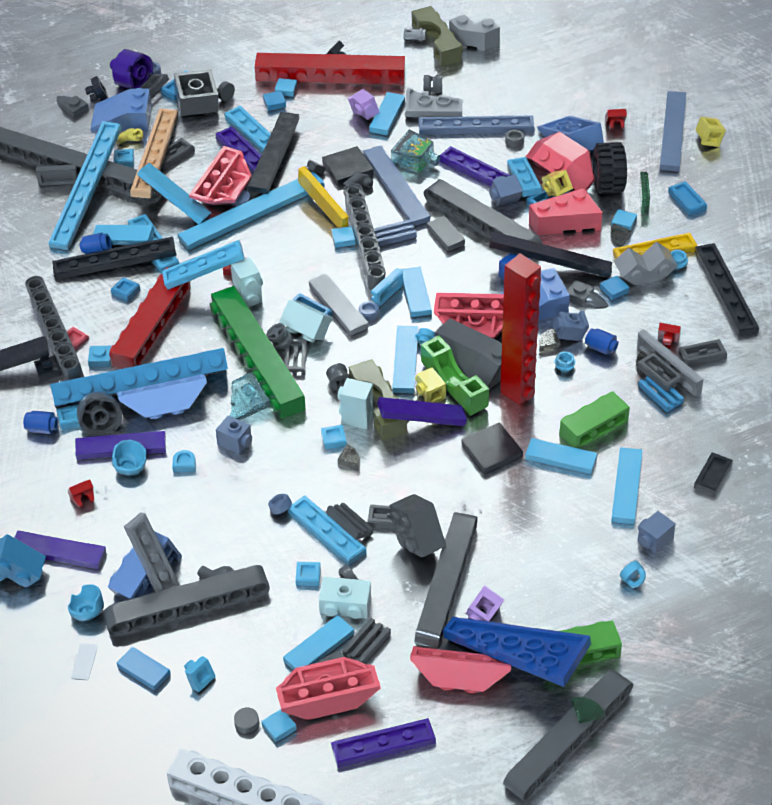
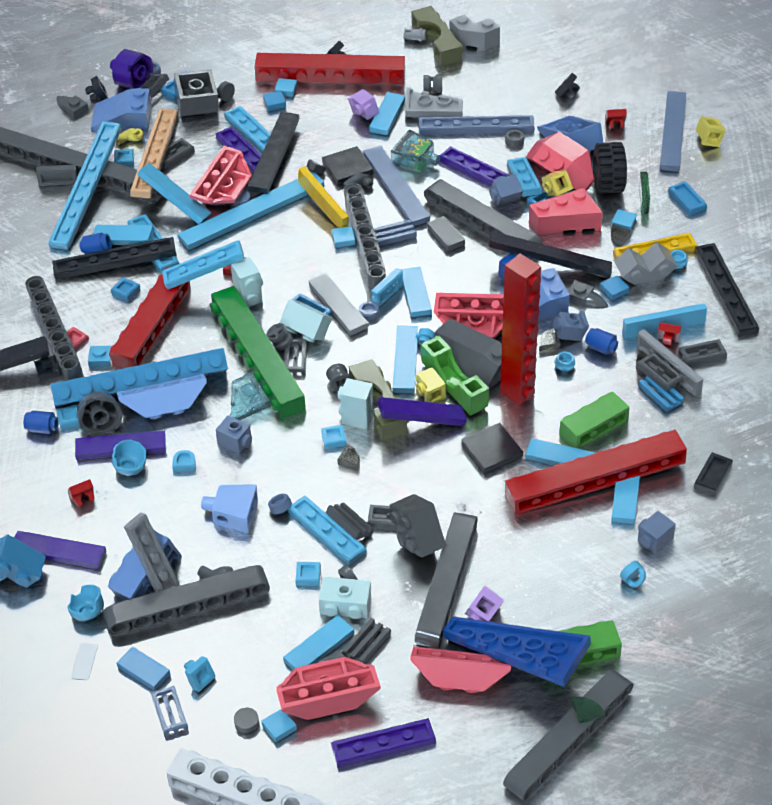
(174, 727): none -> tile
(232, 506): none -> light blue torso
(568, 86): none -> black tile
(595, 471): none -> red brick
(682, 317): none -> medium azure tile

